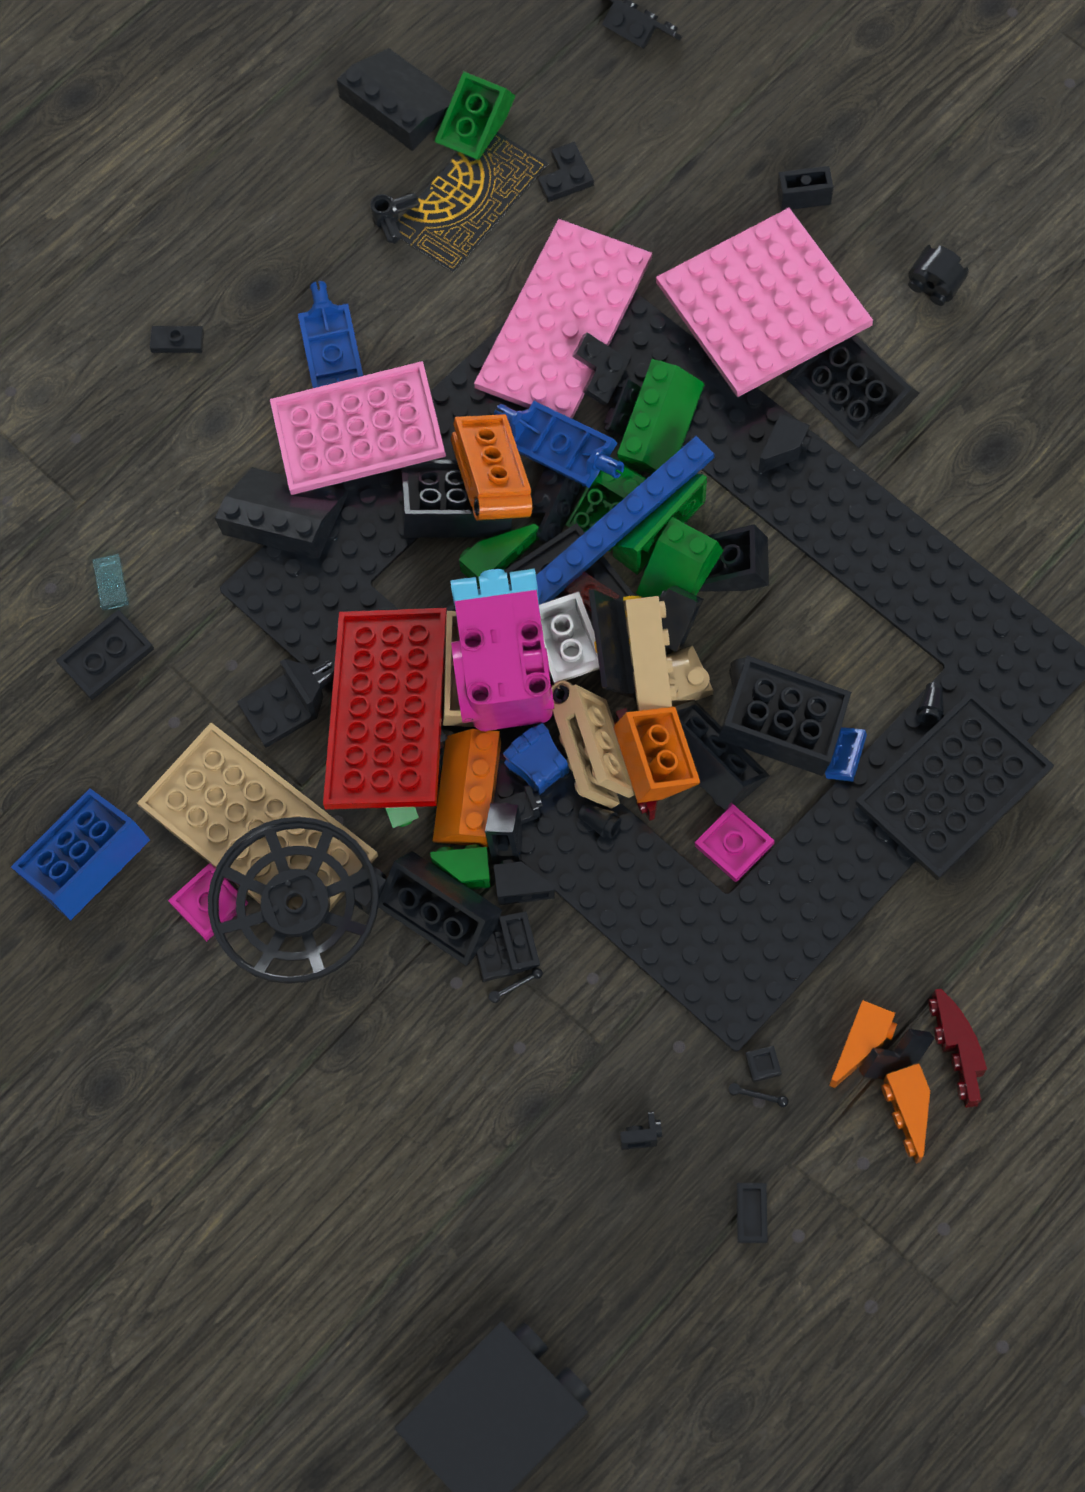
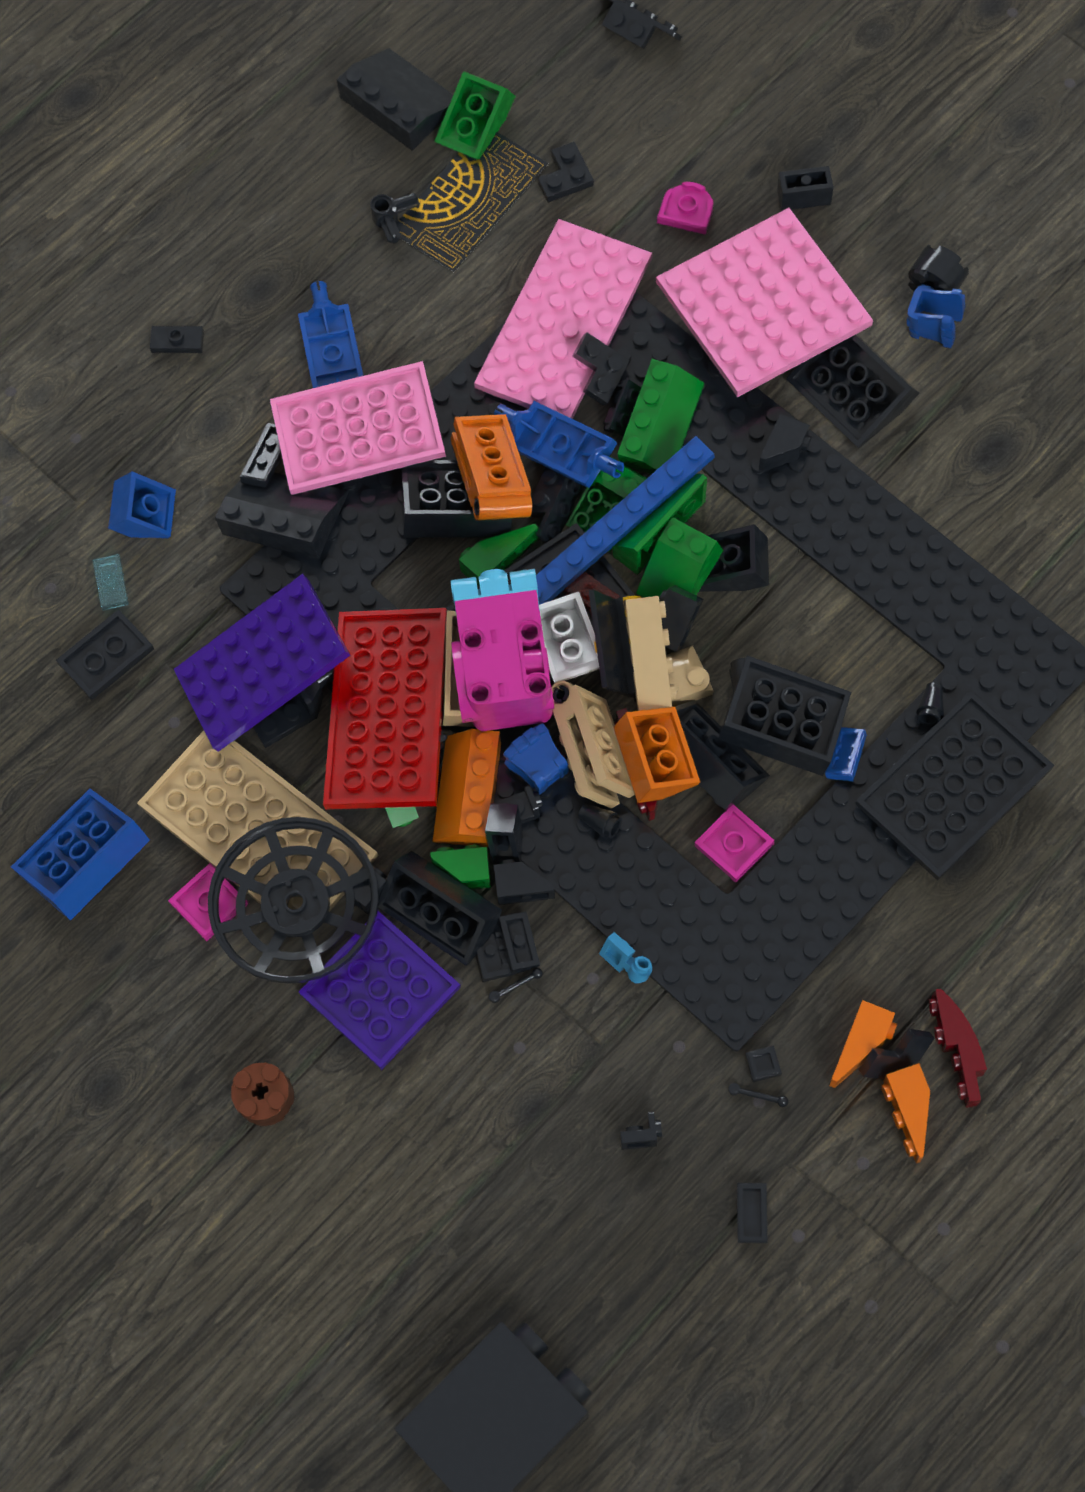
(141, 507): none -> blue slope
(261, 662): none -> dark purple plate
(263, 459): none -> tile
(276, 1100): none -> copper brick
(381, 992): none -> dark purple plate
(619, 955): none -> dark azure plate
(686, 208): none -> dark pink tile
(947, 306): none -> blue piece

